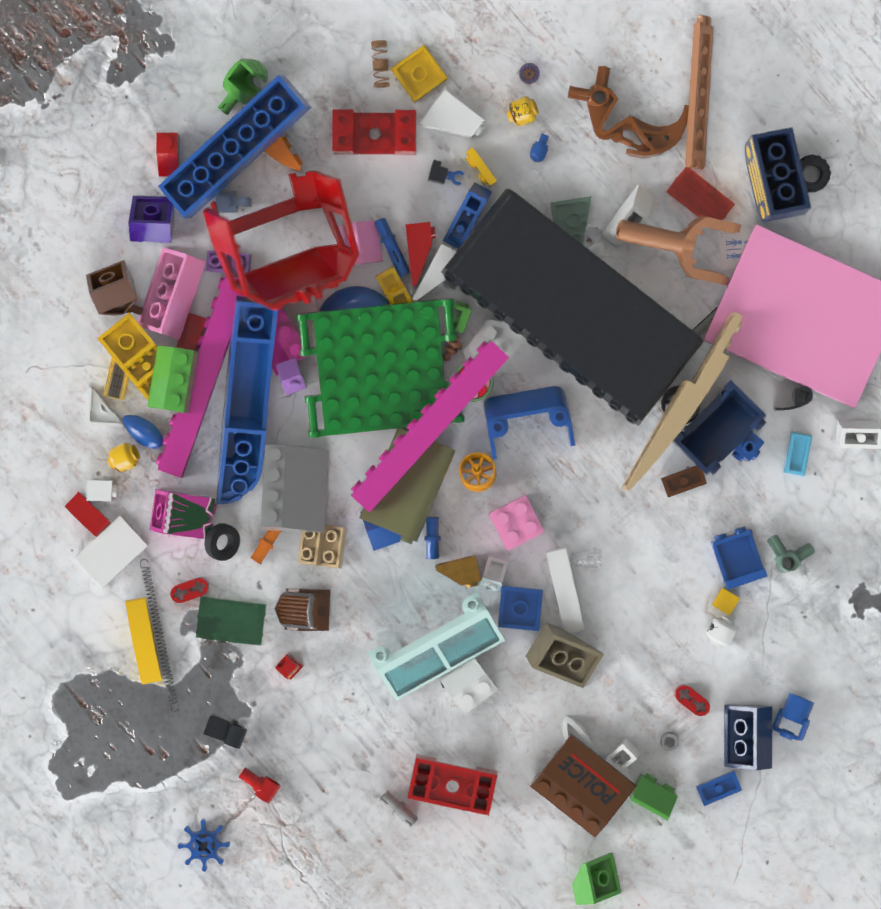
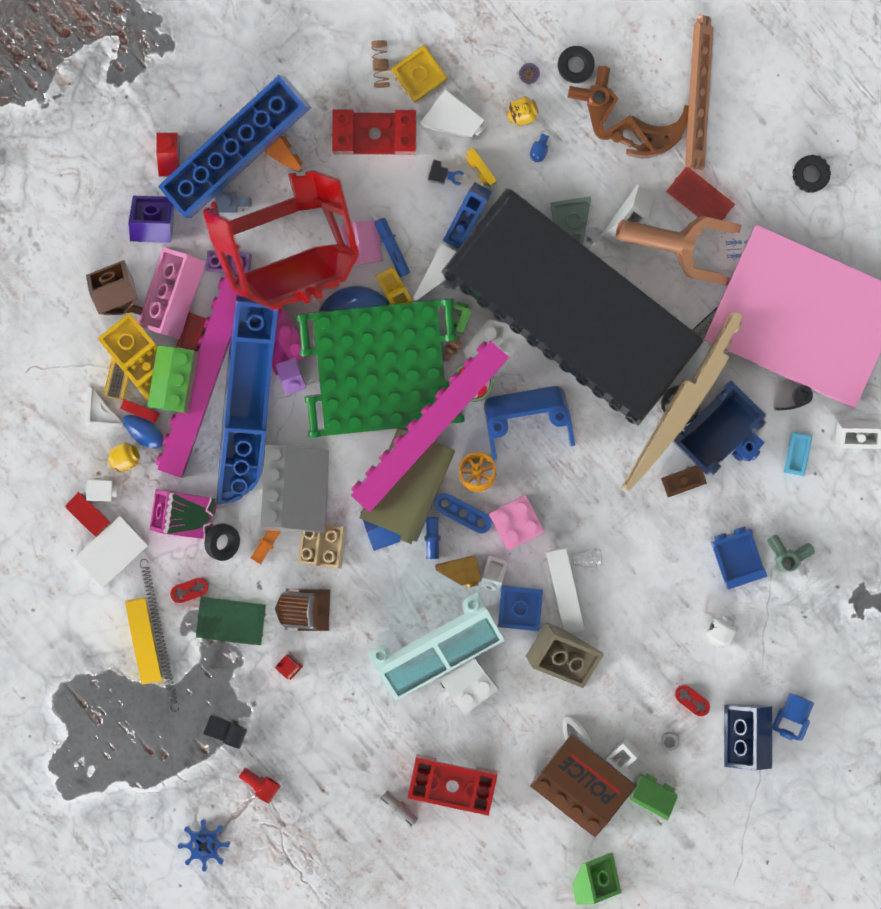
(139, 410): none -> red beam
(240, 83): bright green piece -> none
(419, 245): red slope -> none
(469, 520): none -> blue plate
(566, 73): none -> black tyre
(718, 788): blue plate -> none
(725, 601): yellow tile -> none
(776, 175): dark blue brick -> none

